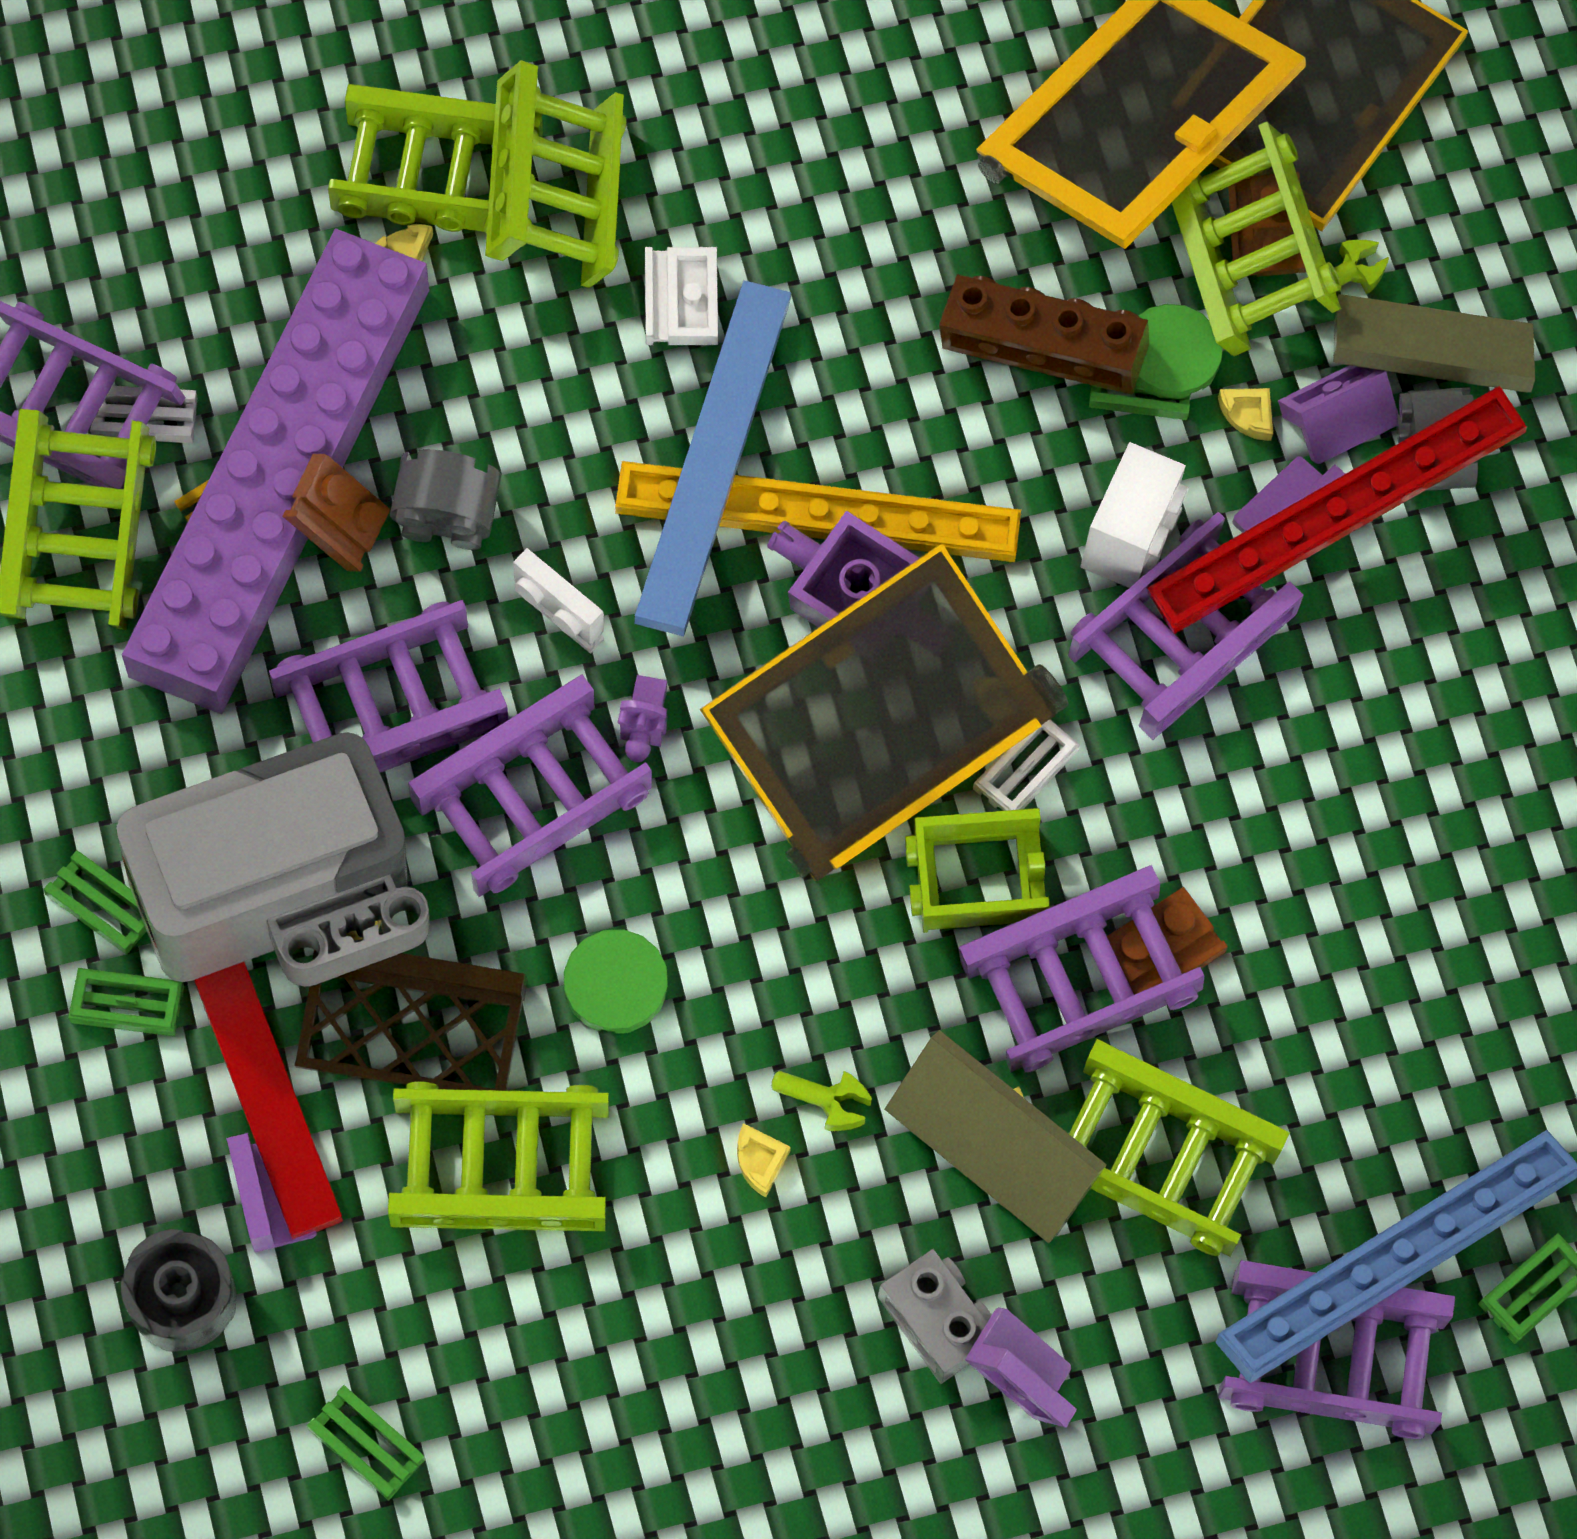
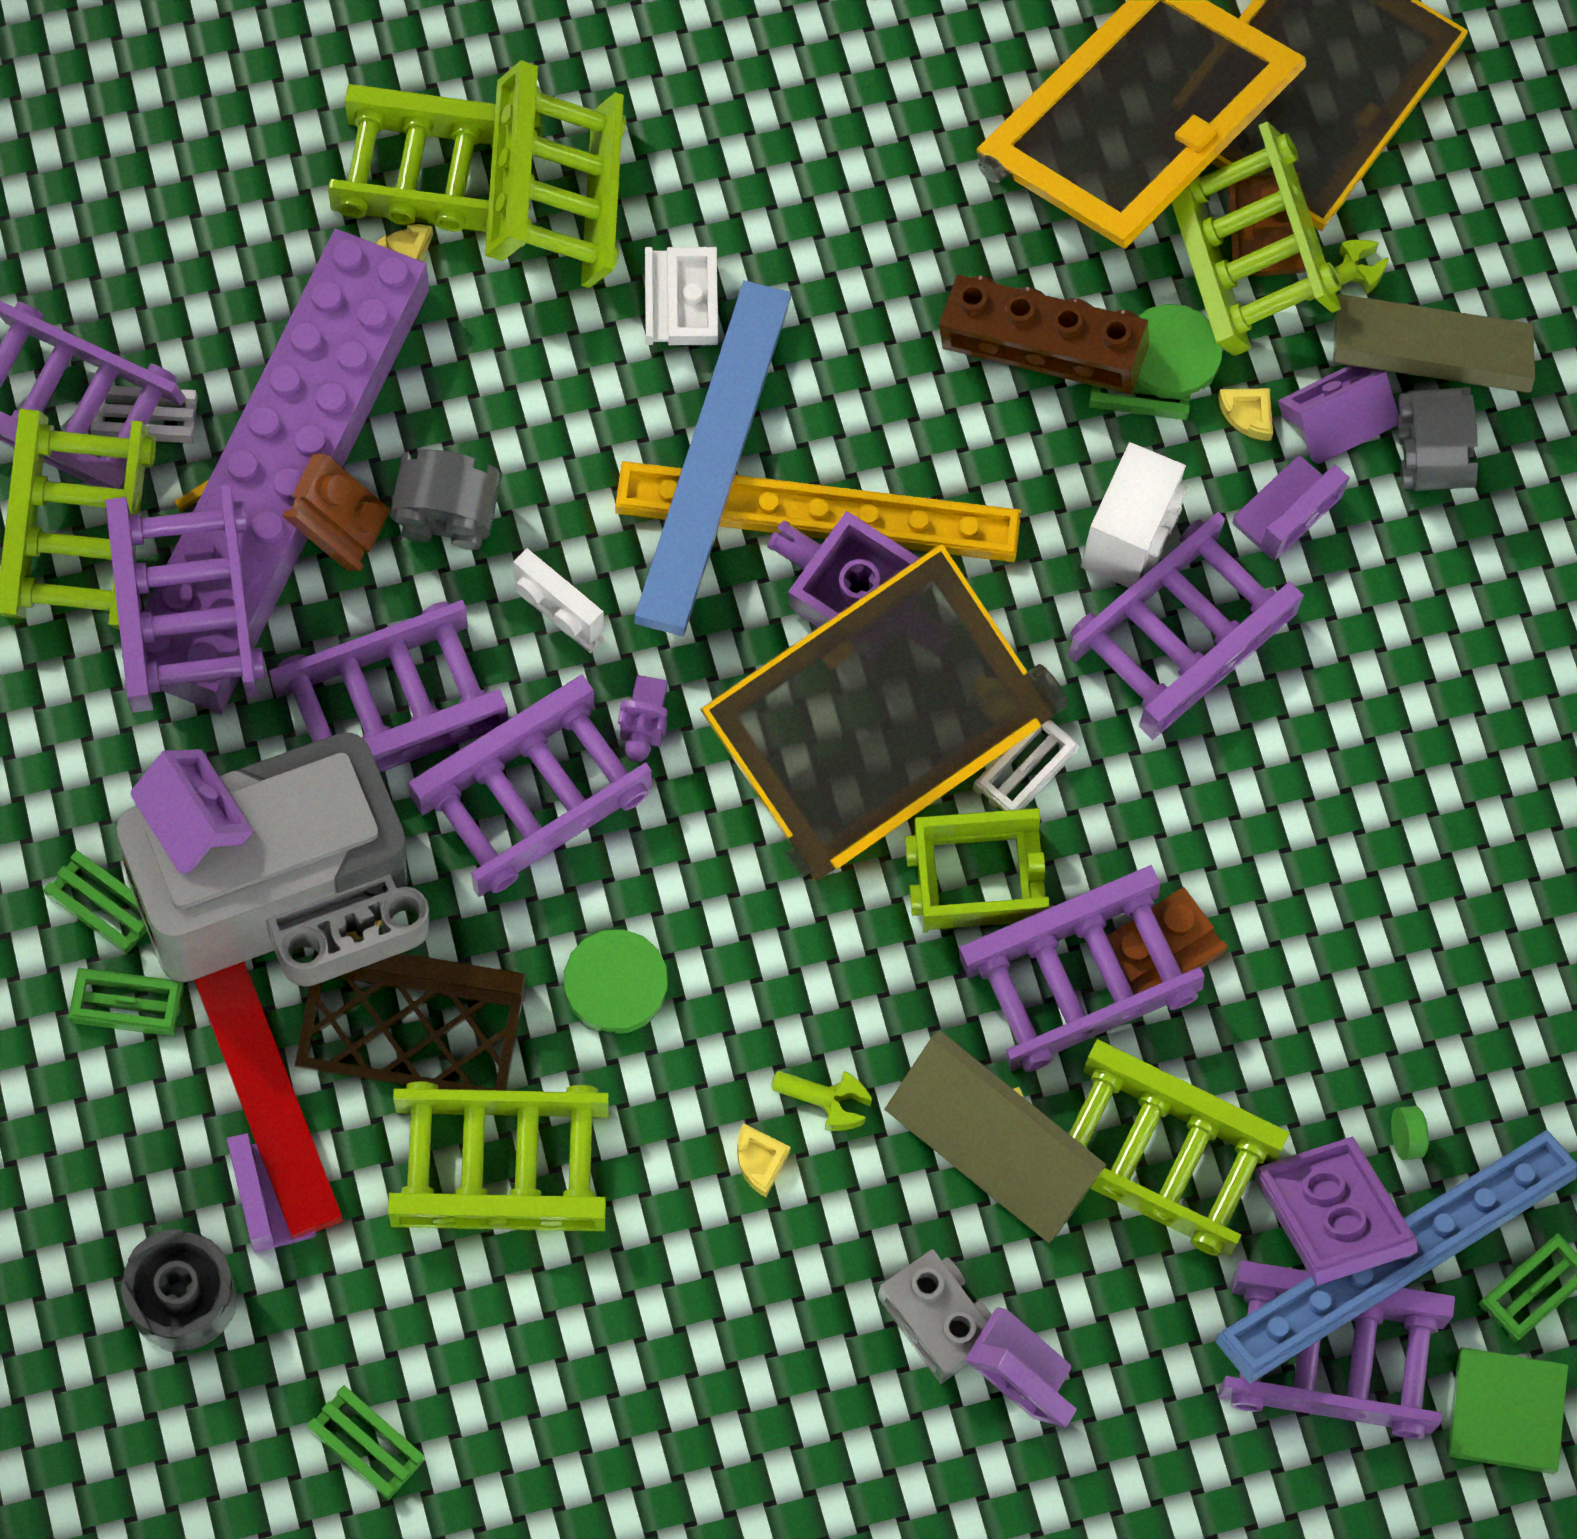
(136, 579): none -> medium lavender fence
(189, 807): none -> medium lavender panel
(1335, 1211): none -> medium lavender tile
(1336, 509): red tile -> none
(1409, 1132): none -> bright green tile
(1507, 1410): none -> bright green tile

